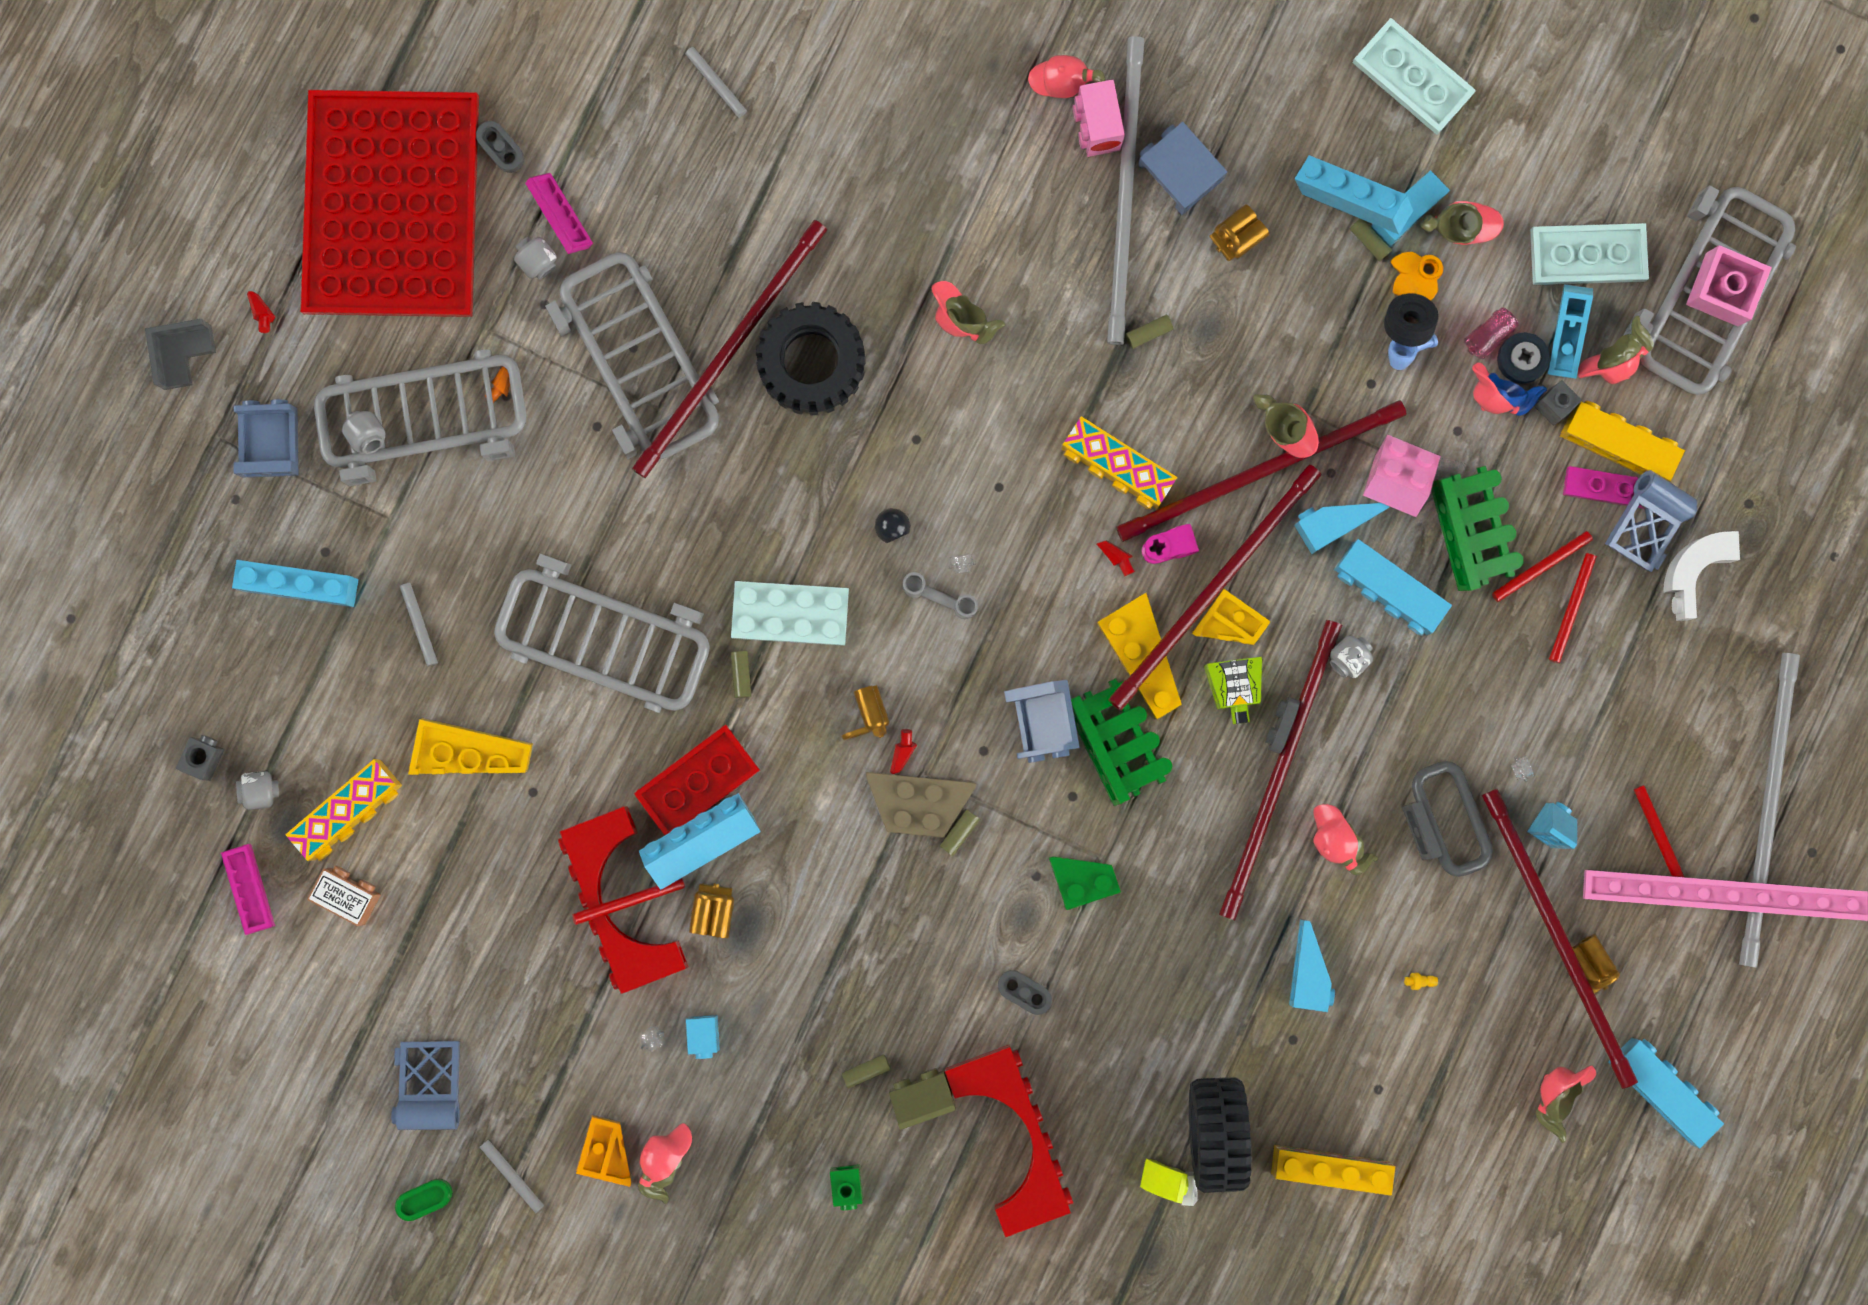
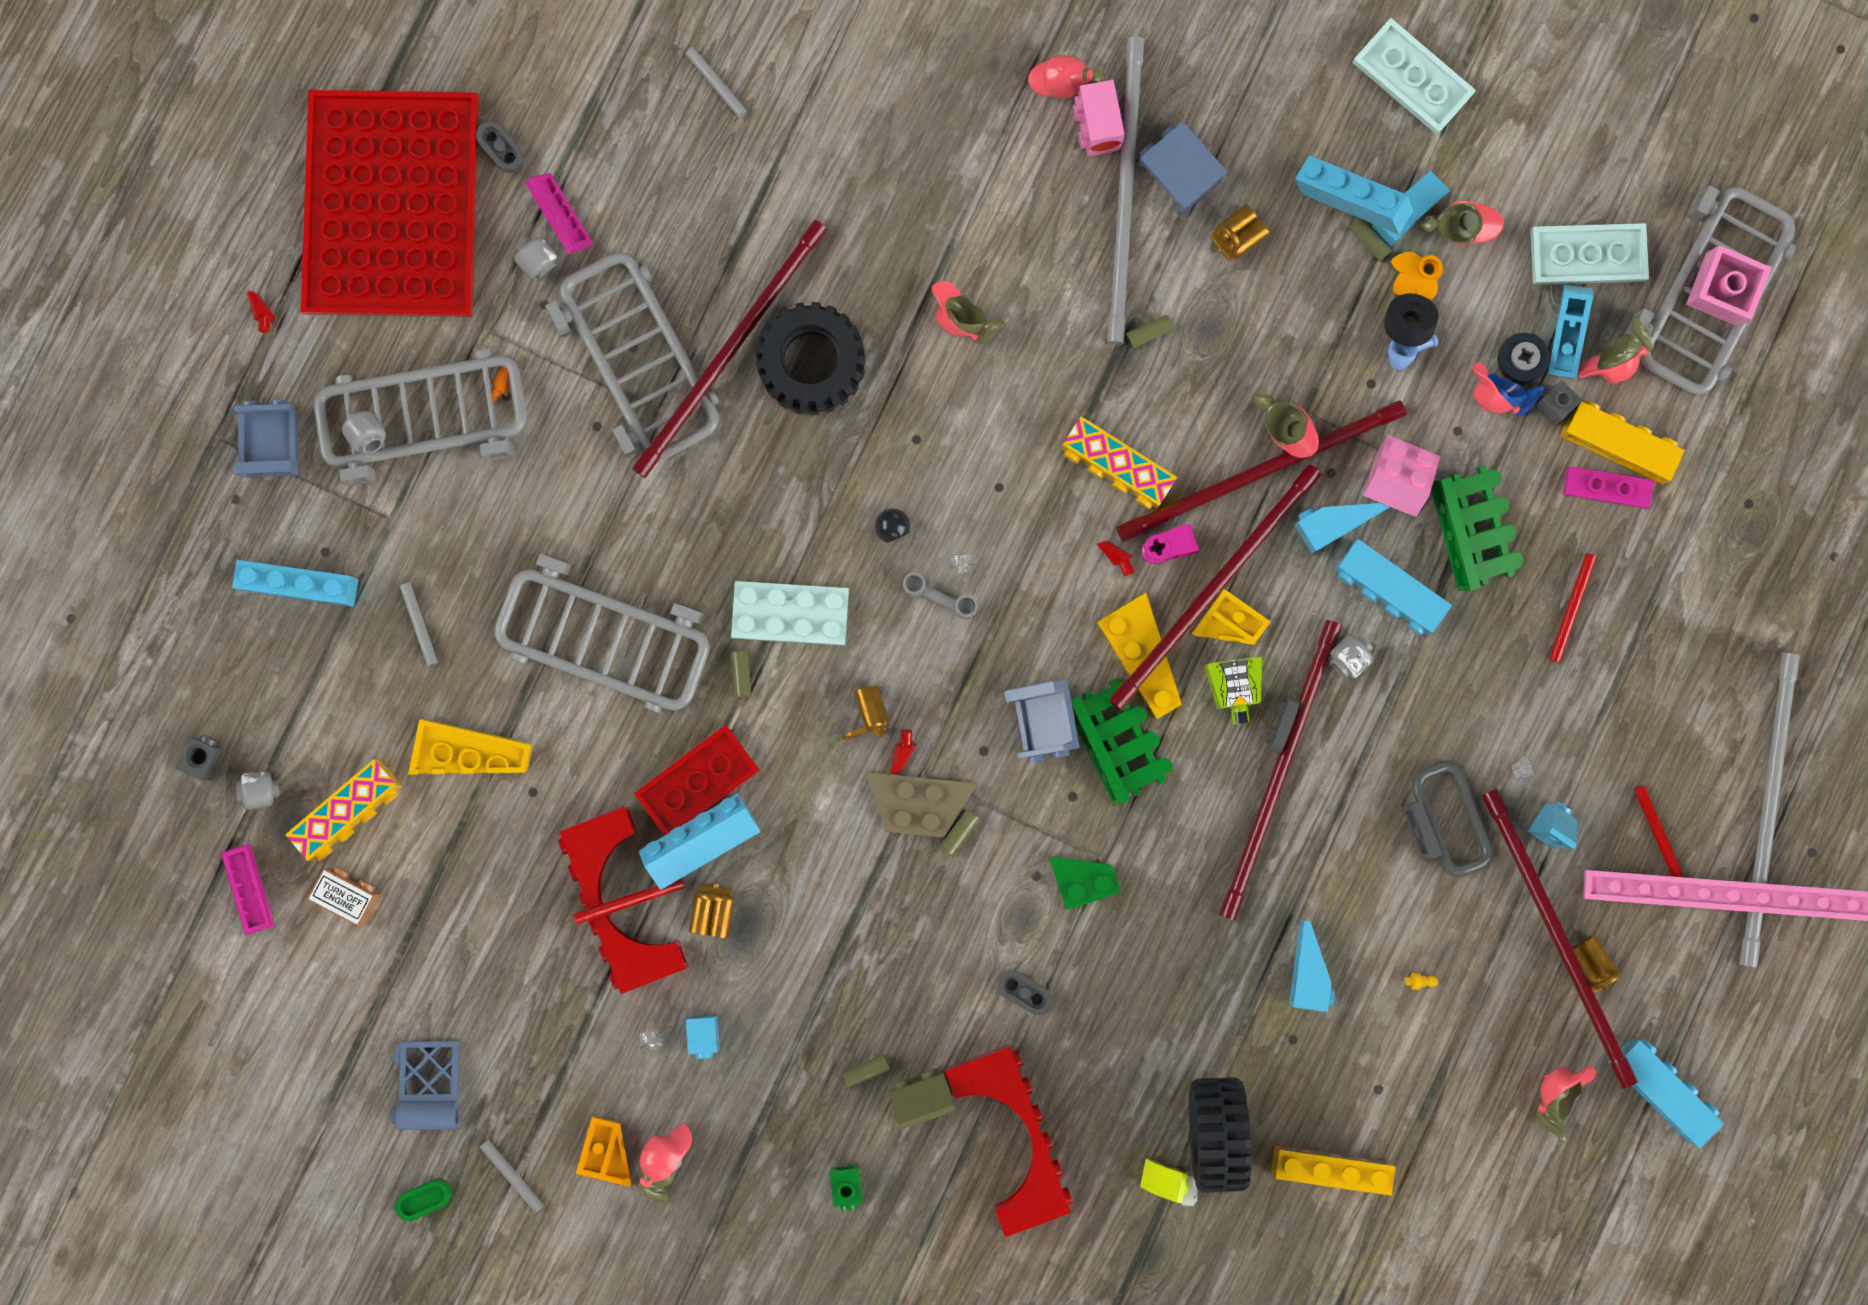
(172, 346): dark grey panel -> none
(1338, 841): coral hair -> none
(1491, 333): clear pink piece -> none
(1542, 566): red bar -> none
(1657, 498): sand blue piece -> none
(1688, 564): white arch -> none

